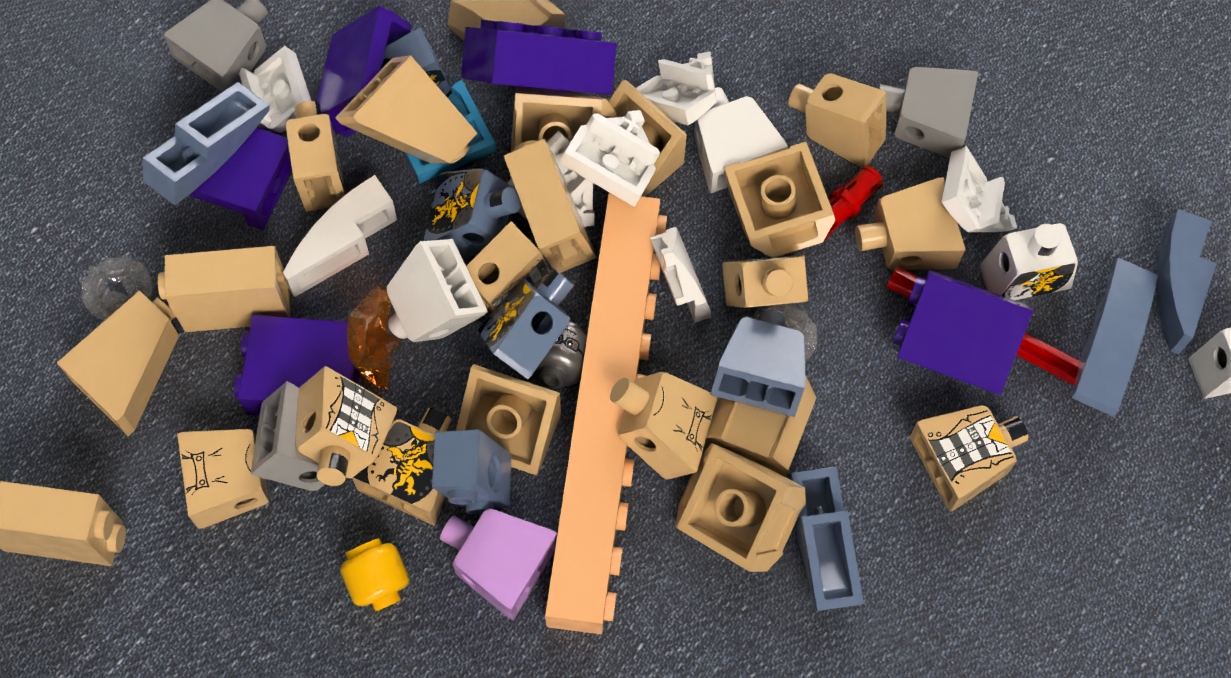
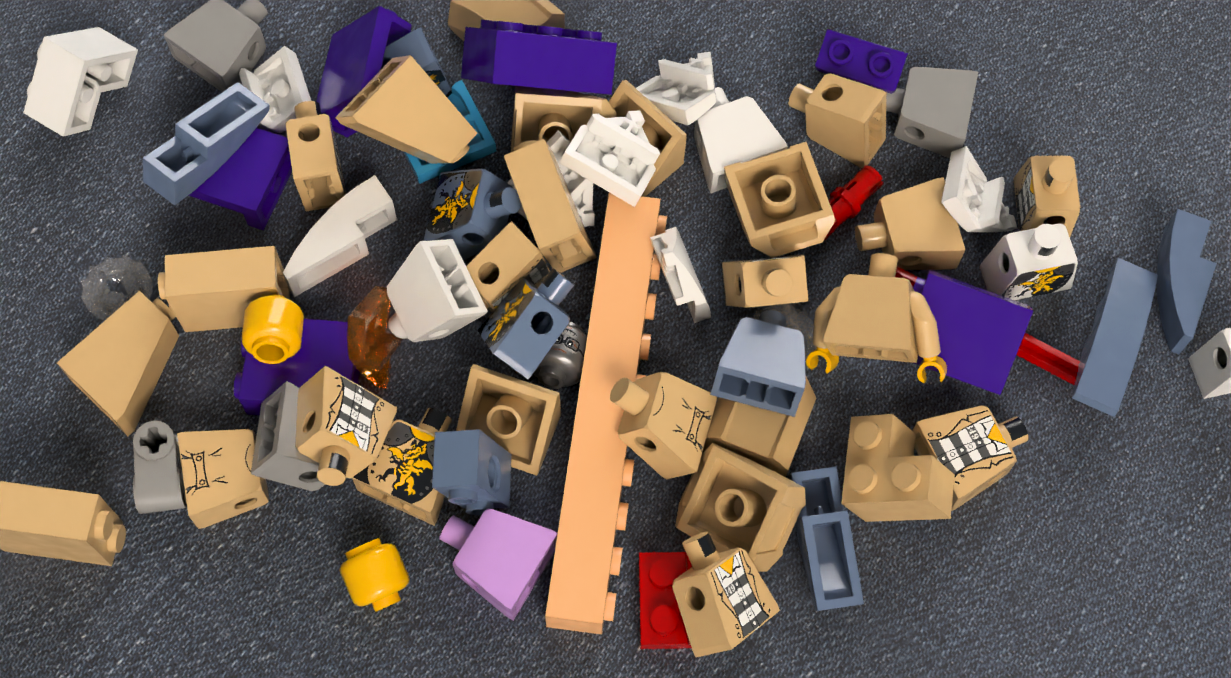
(73, 74): none -> white brick
(158, 475): none -> light grey piece
(272, 329): none -> yellow head
(659, 612): none -> red bracket
(720, 596): none -> tan torso
(861, 61): none -> dark purple bracket
(876, 320): none -> tan torso
(886, 478): none -> tan brick
(1047, 189): none -> tan torso

